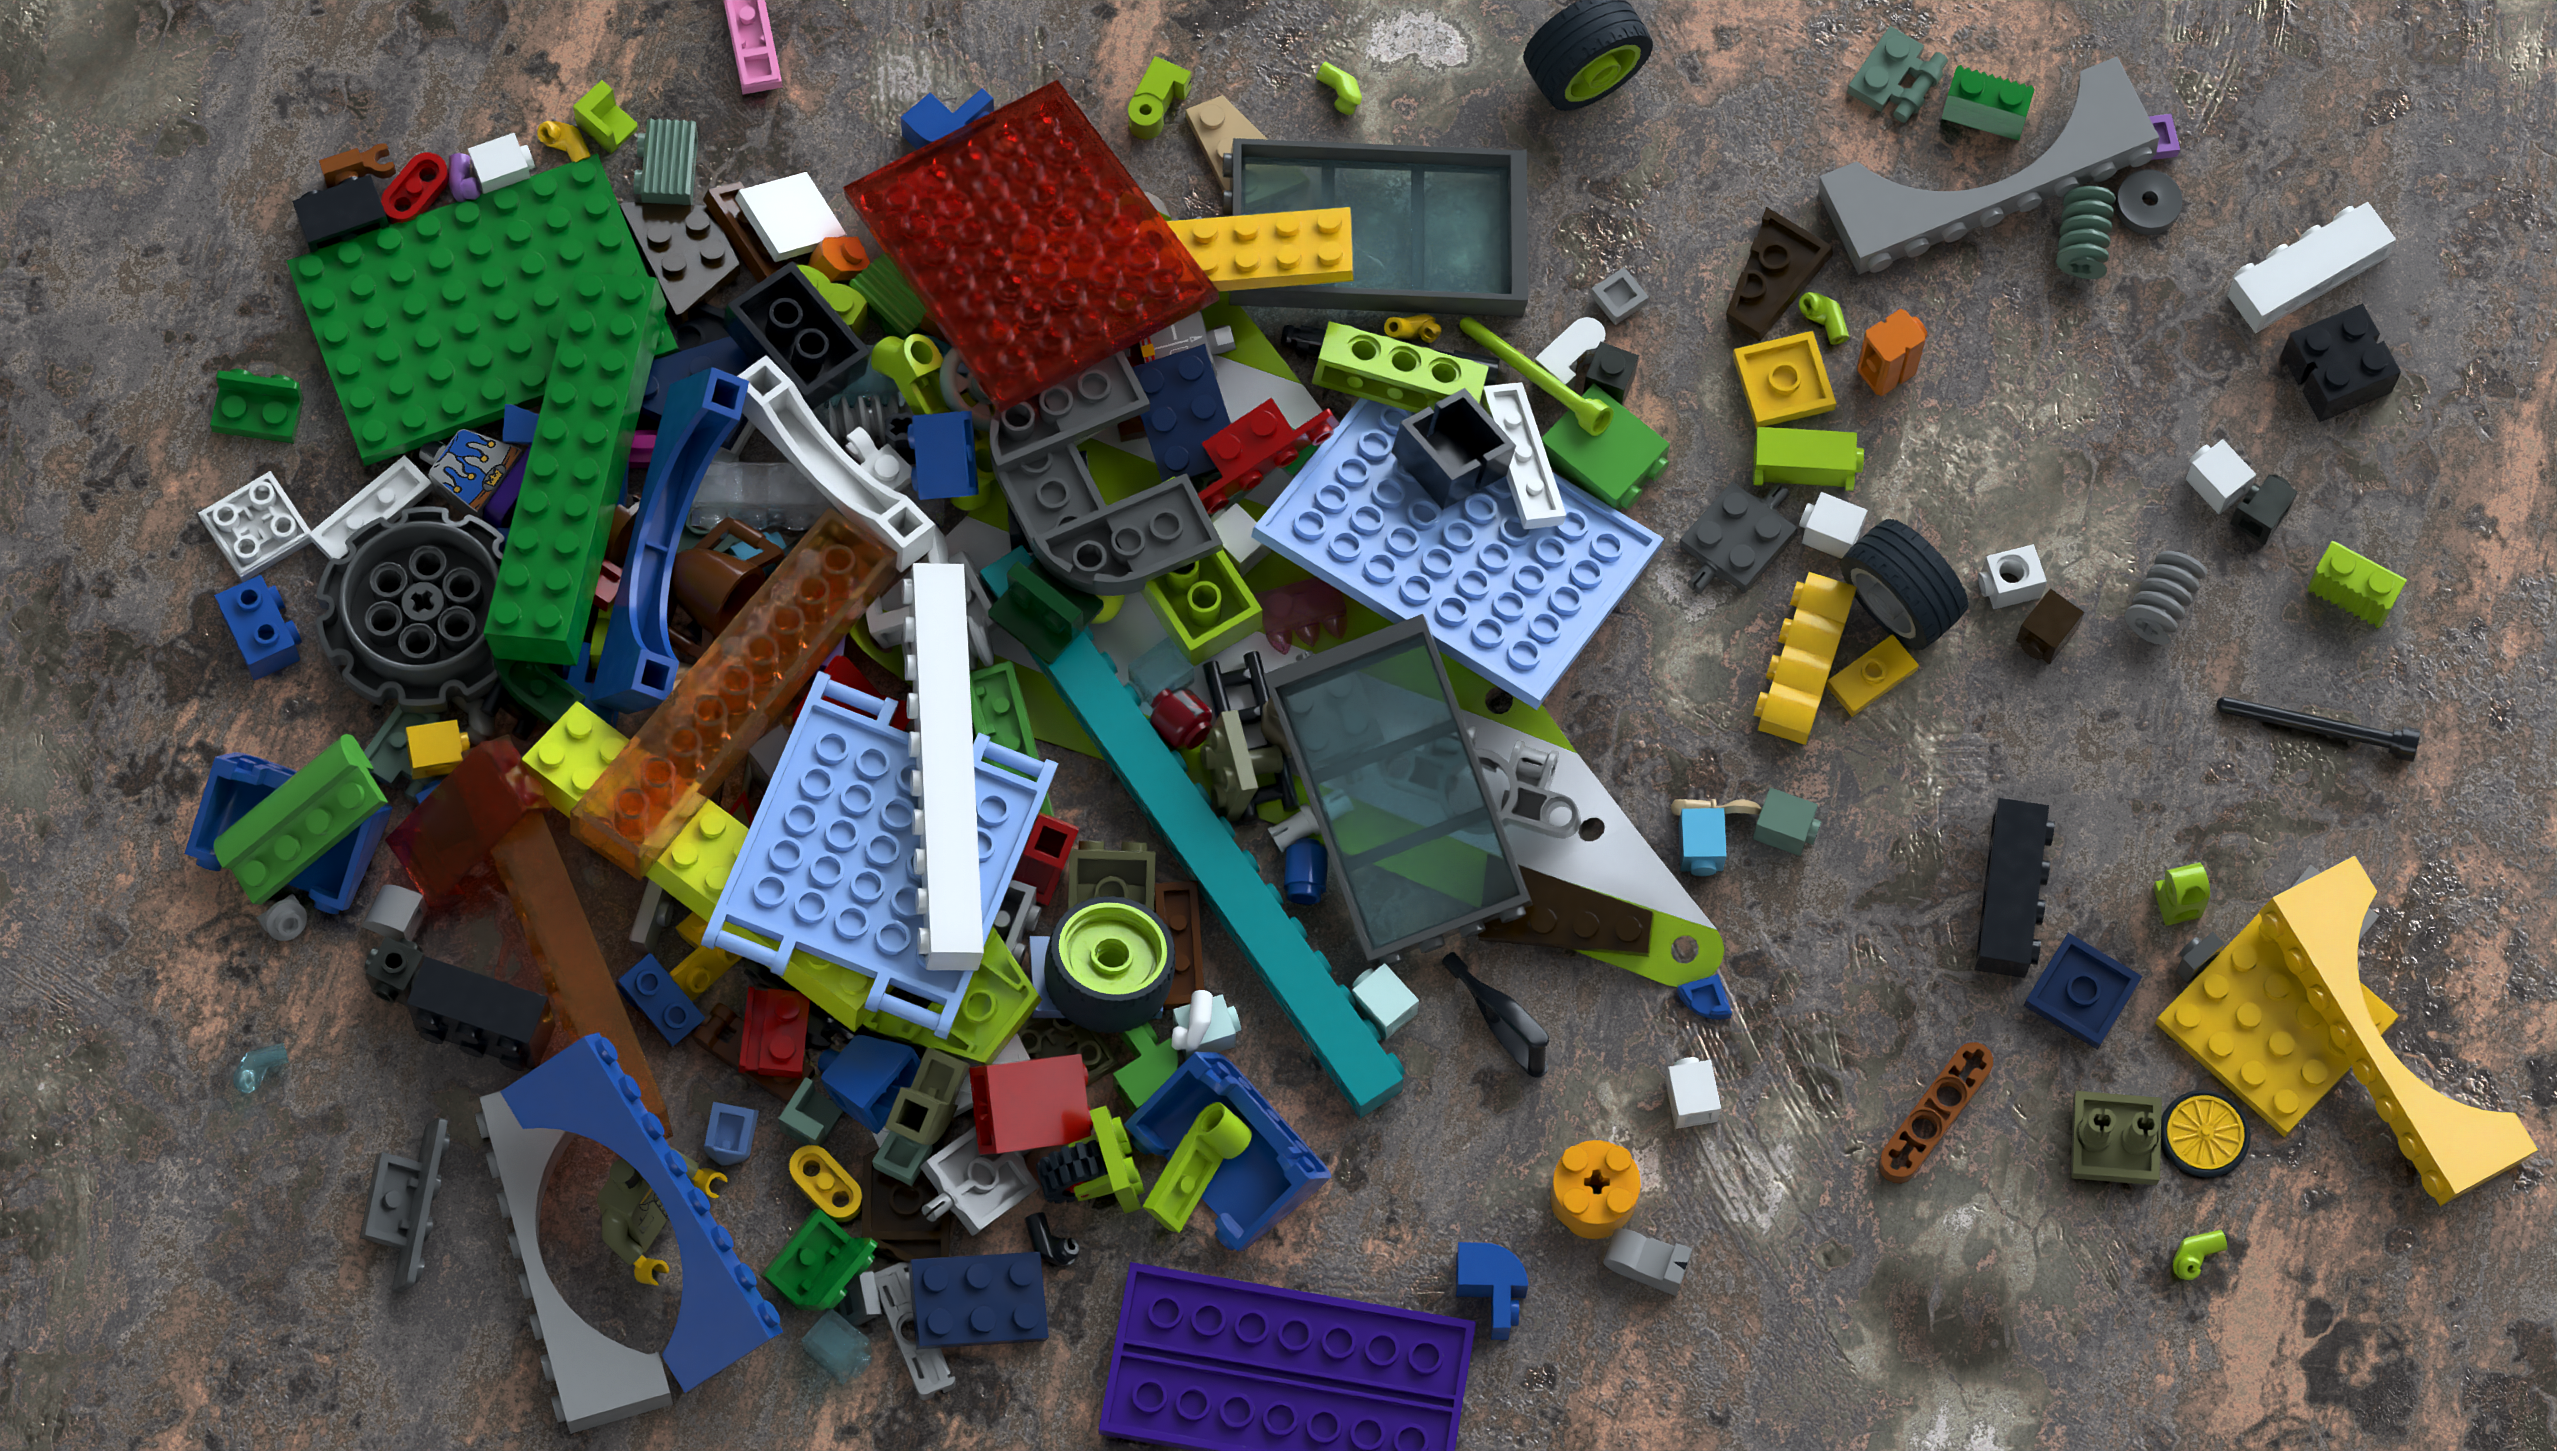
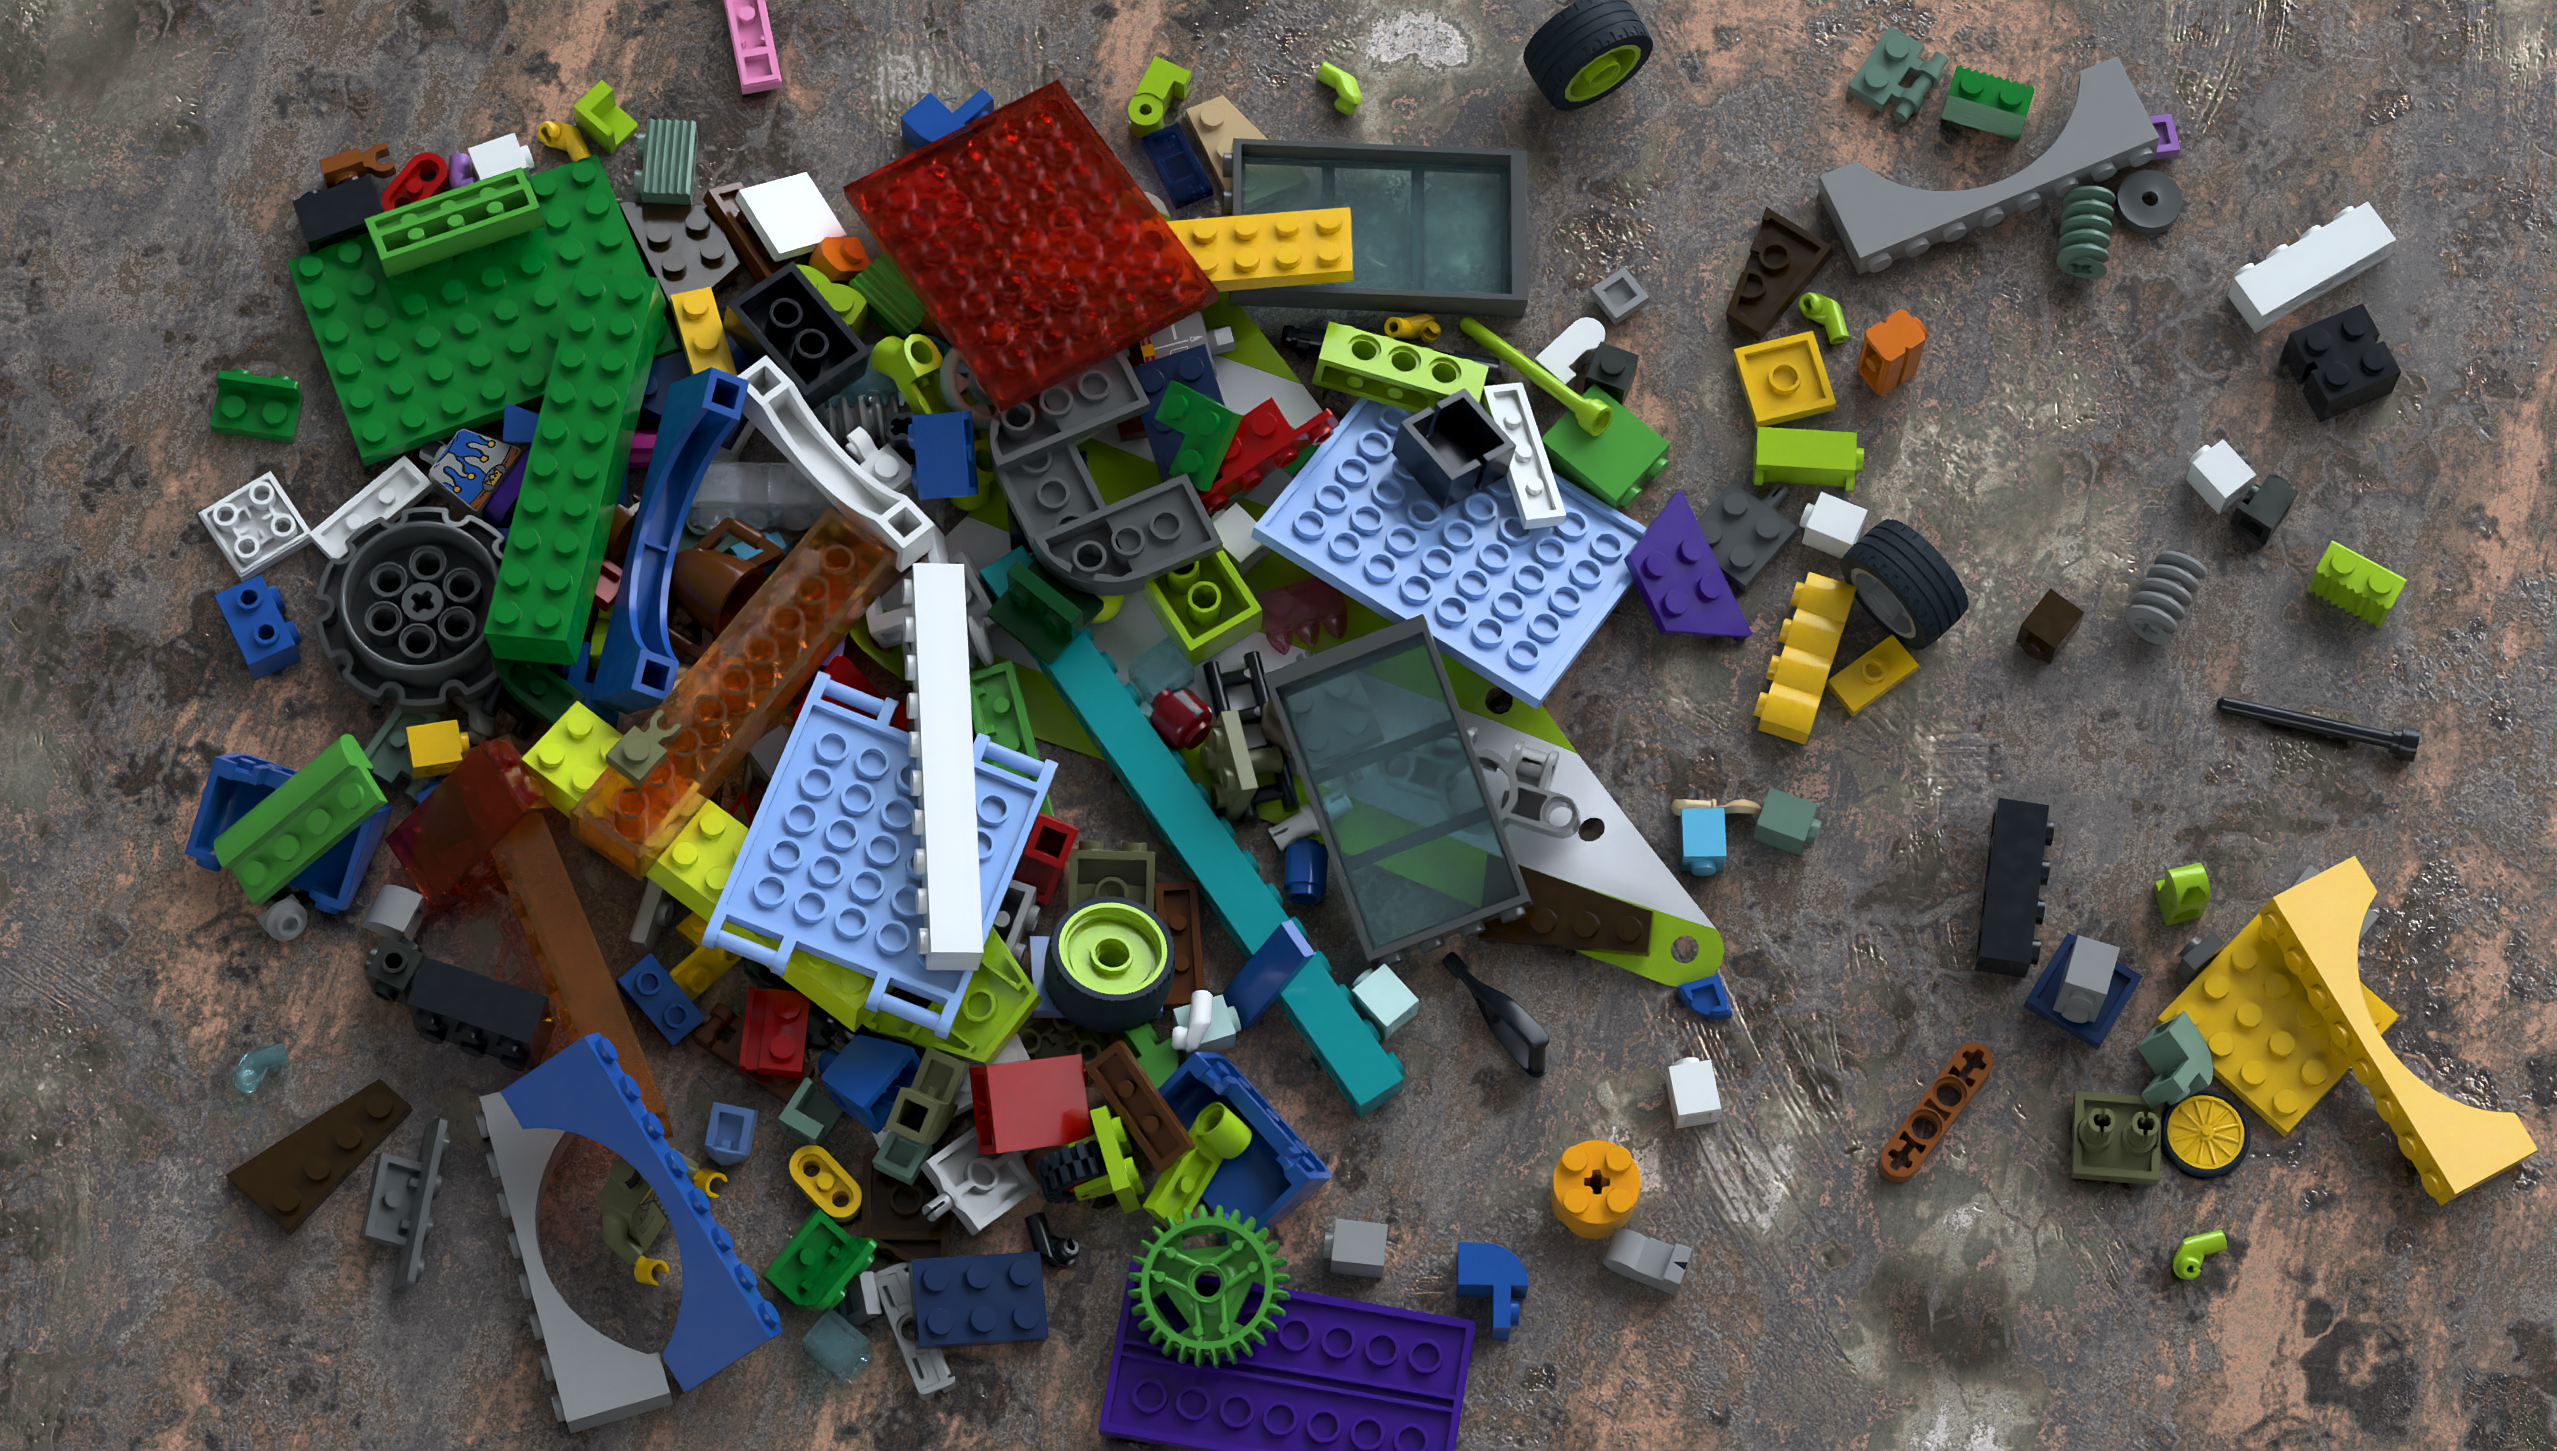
(316, 1159): none -> dark brown wing
(454, 222): none -> bright green brick
(641, 753): none -> olive plate
(701, 331): none -> yellow plate
(1140, 1106): none -> reddish brown plate
(1177, 166): none -> clear blue tile
(1207, 432): none -> green plate
(1211, 1318): none -> bright green gear
(1267, 973): none -> blue tile
(1356, 1248): none -> light grey brick
(1683, 578): none -> dark purple wing
(2024, 565): white brick -> none
(2086, 980): none -> light grey brick
(2178, 1059): none -> sand green brick

